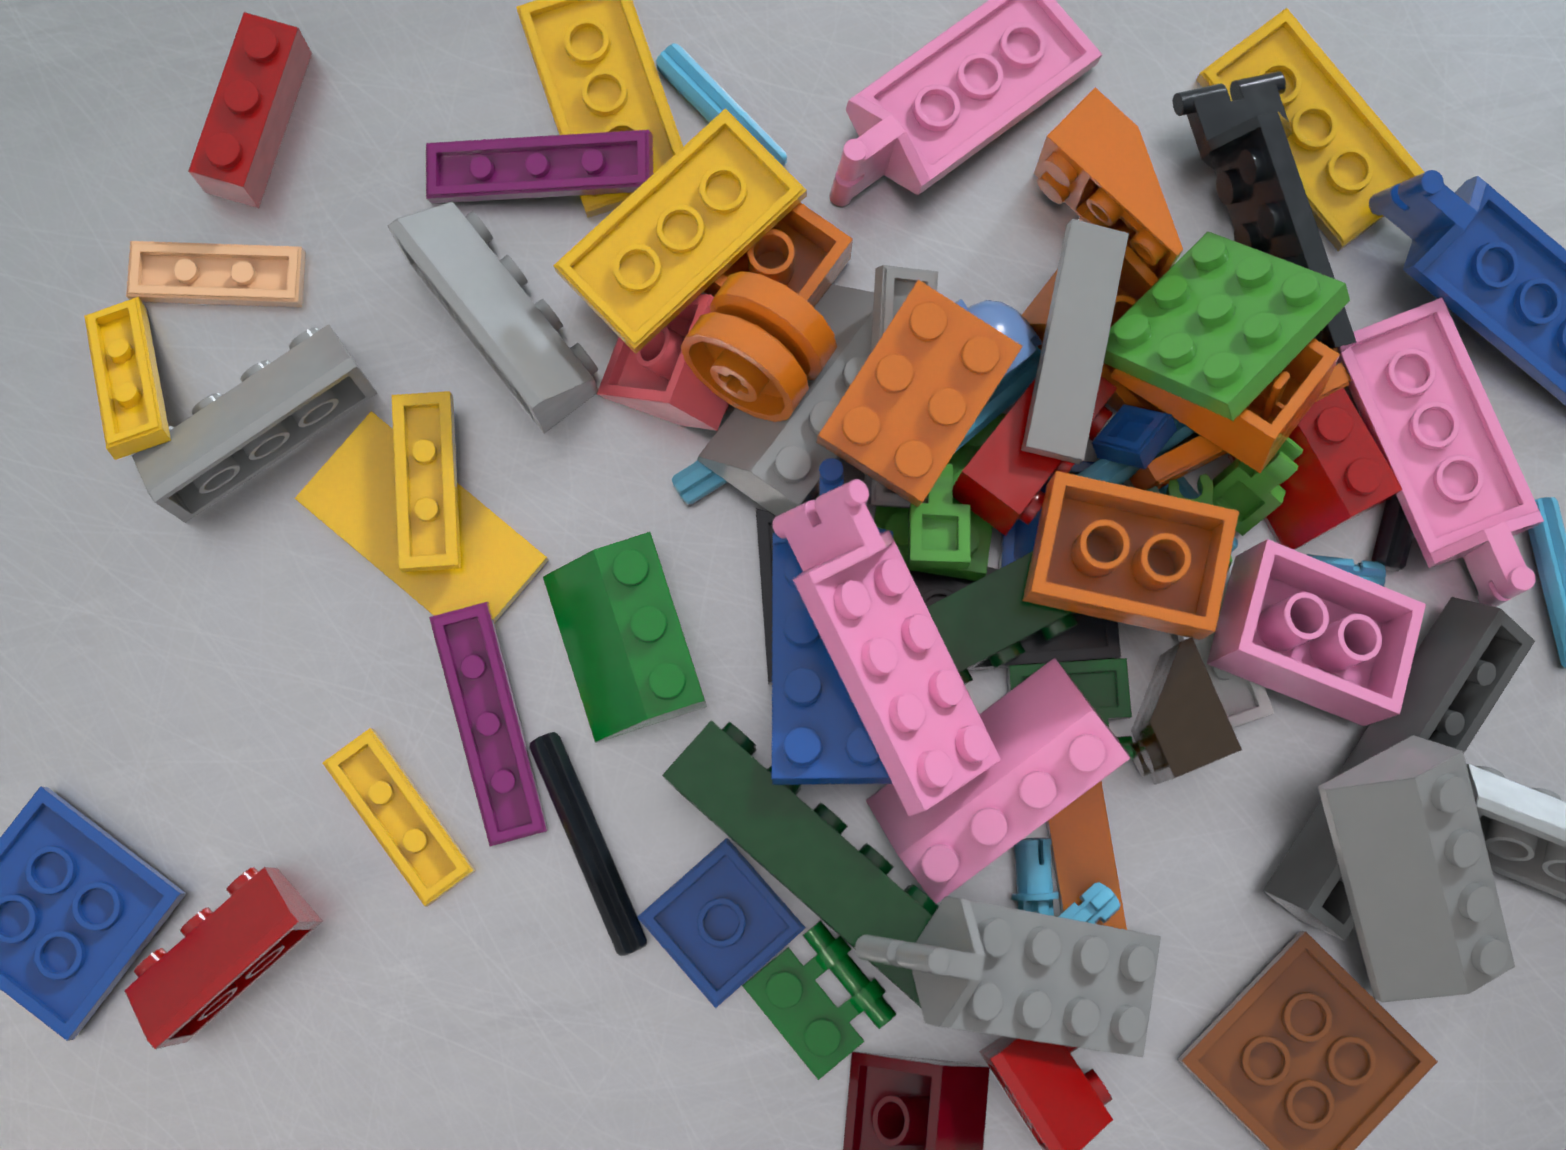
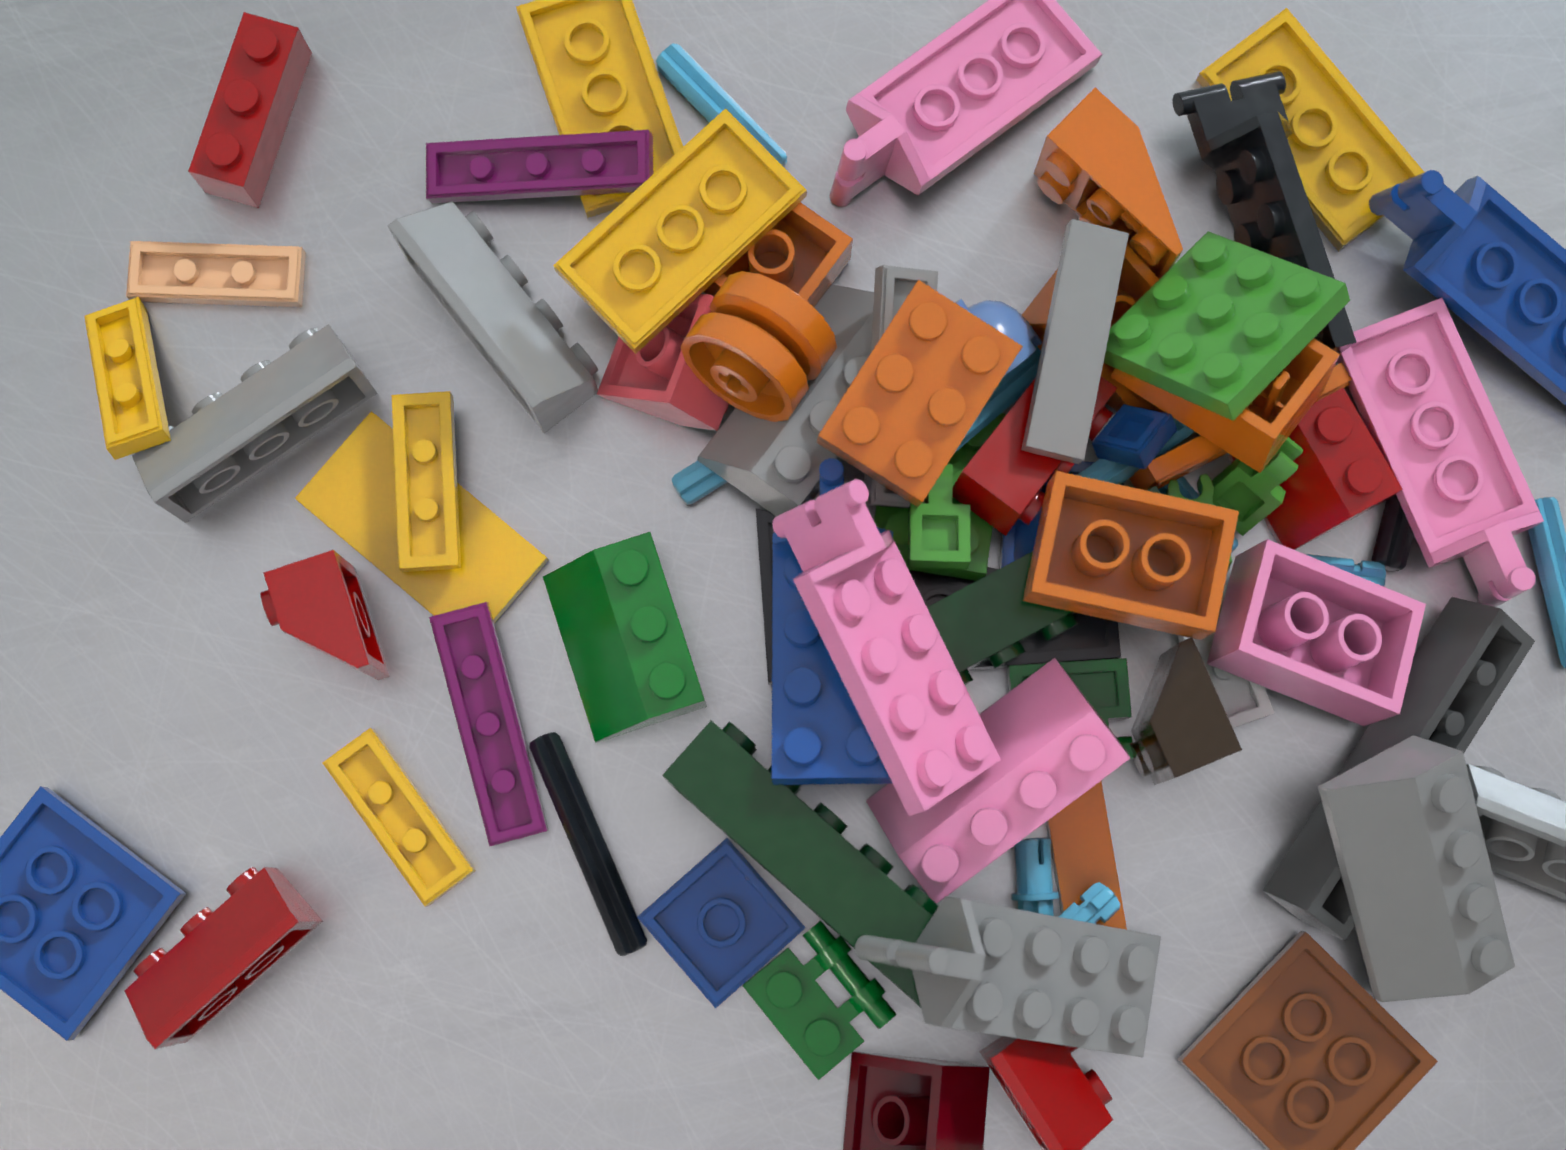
(325, 609): none -> red slope

